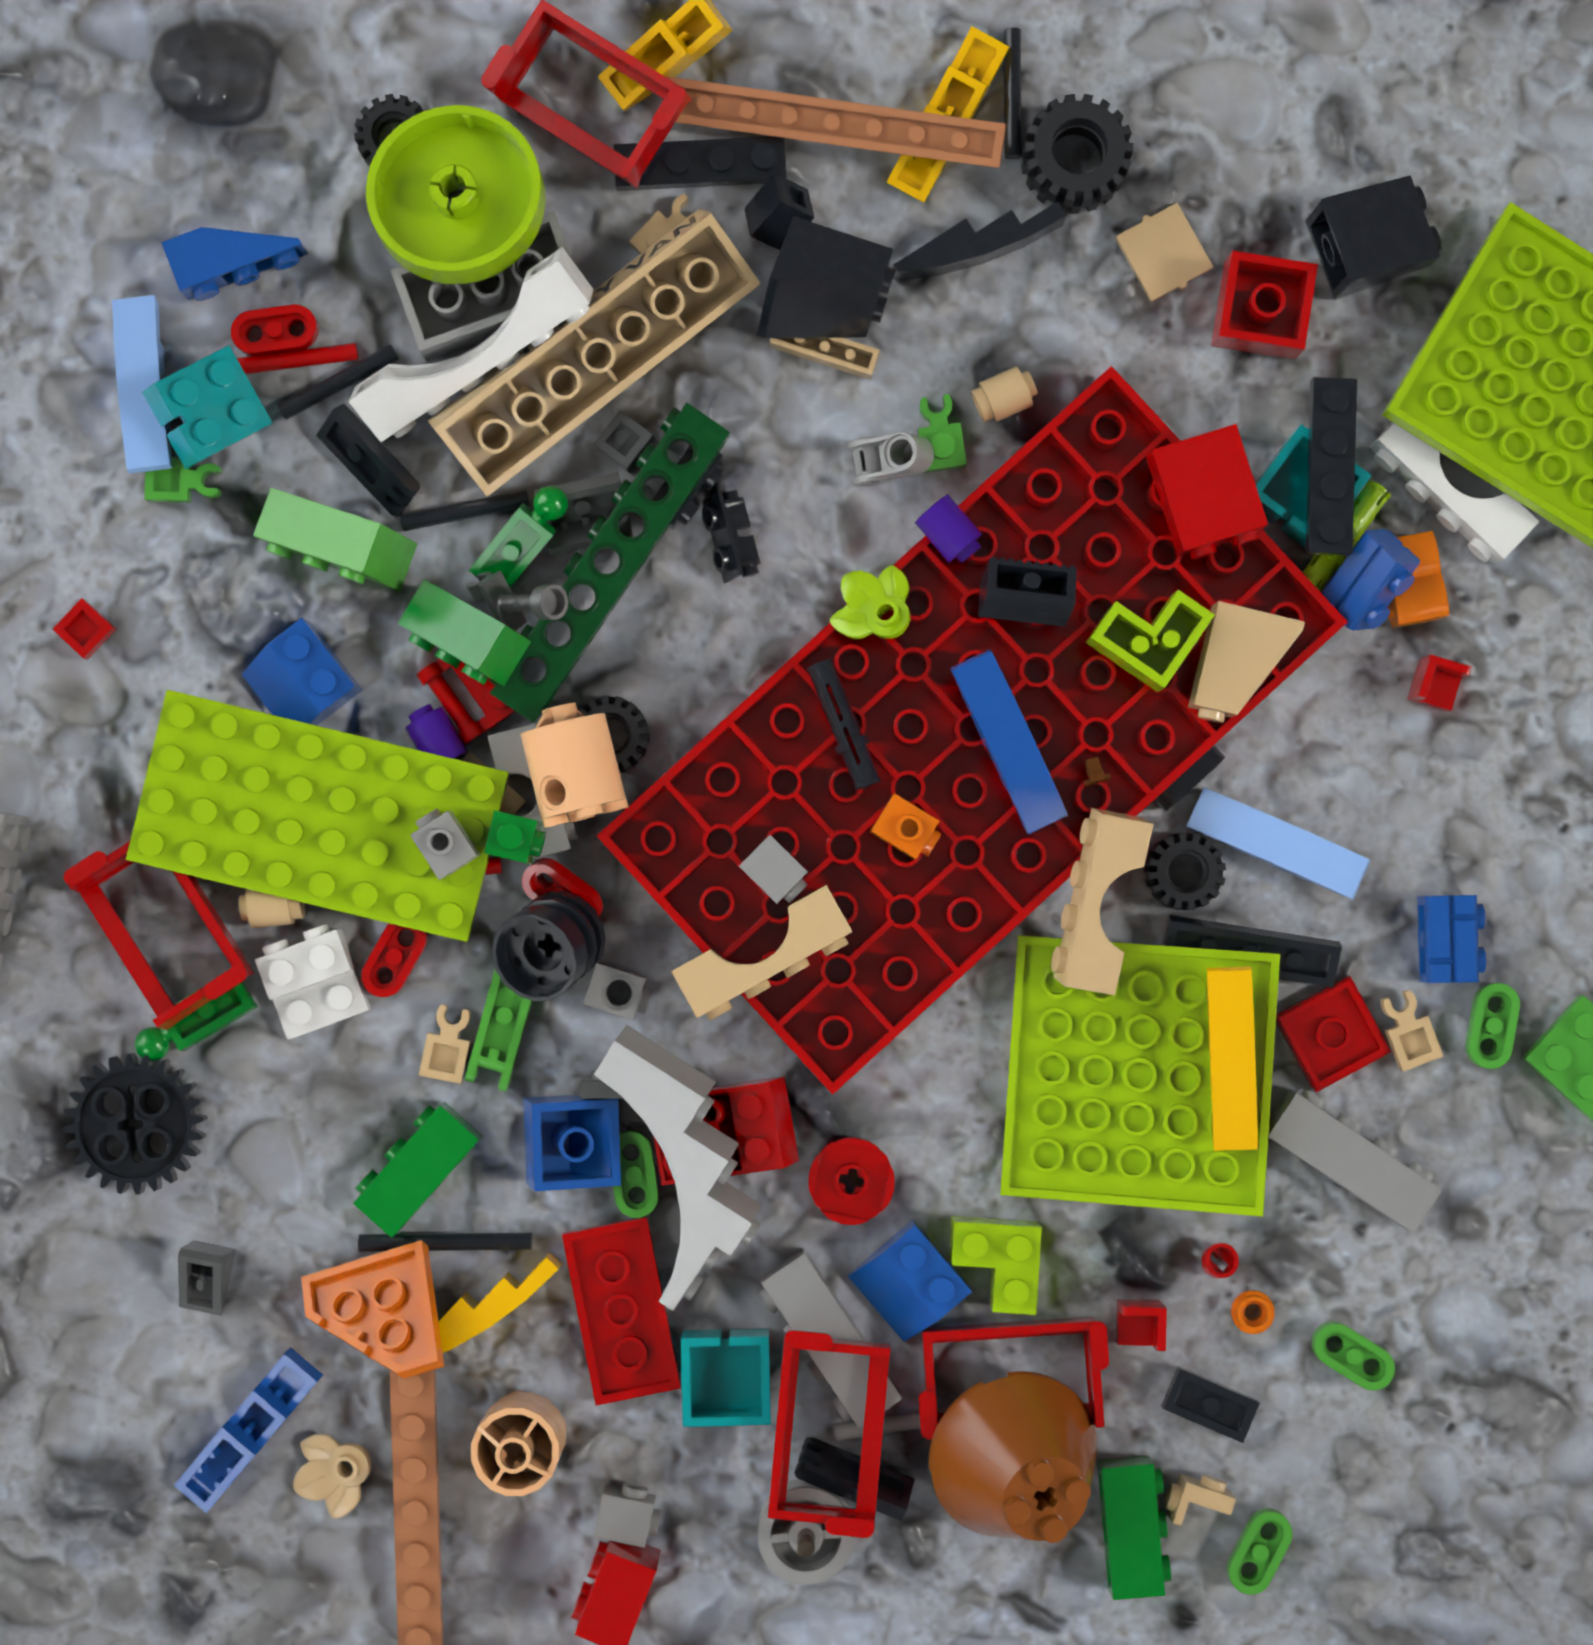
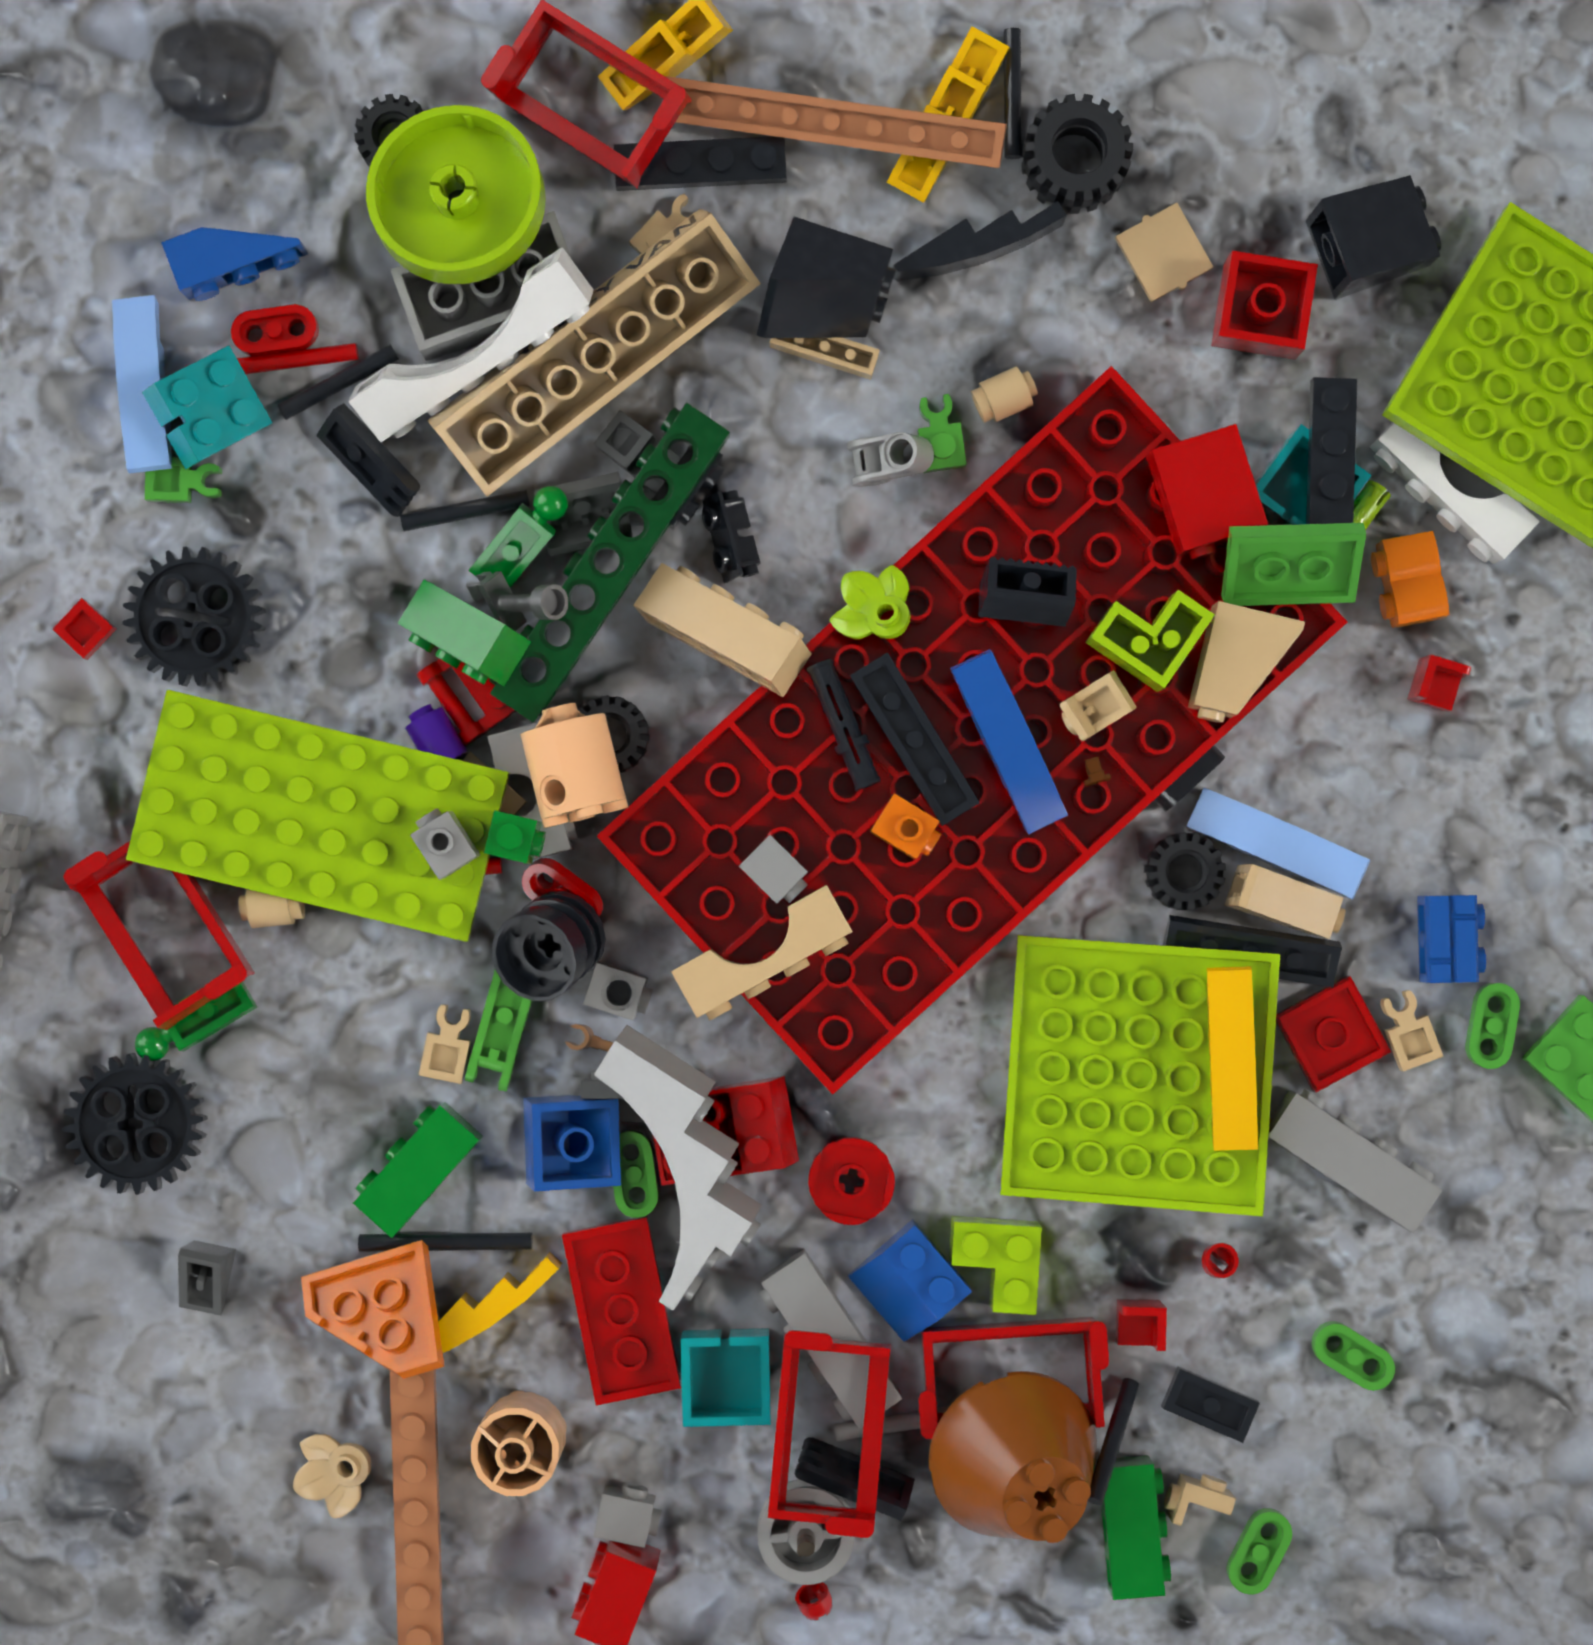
(200, 580): none -> black gear
(248, 1430): blue slope -> none
(301, 676): blue slope -> none
(312, 981): white plate -> none
(334, 539): bright green wedge -> none
(394, 955): red plate -> none
(590, 1040): none -> medium nougat hand
(723, 629): none -> tan brick
(773, 209): black panel -> none
(818, 1609): none -> red hinge
(914, 739): none -> black plate
(950, 530): dark purple brick -> none
(1096, 706): none -> tan bracket
(1110, 848): tan arch -> none
(1113, 1440): none -> black bar
(1263, 1319): orange plate -> none
(1285, 901): none -> tan slope
(1293, 564): none -> bright green plate
(1371, 579): blue brick -> none

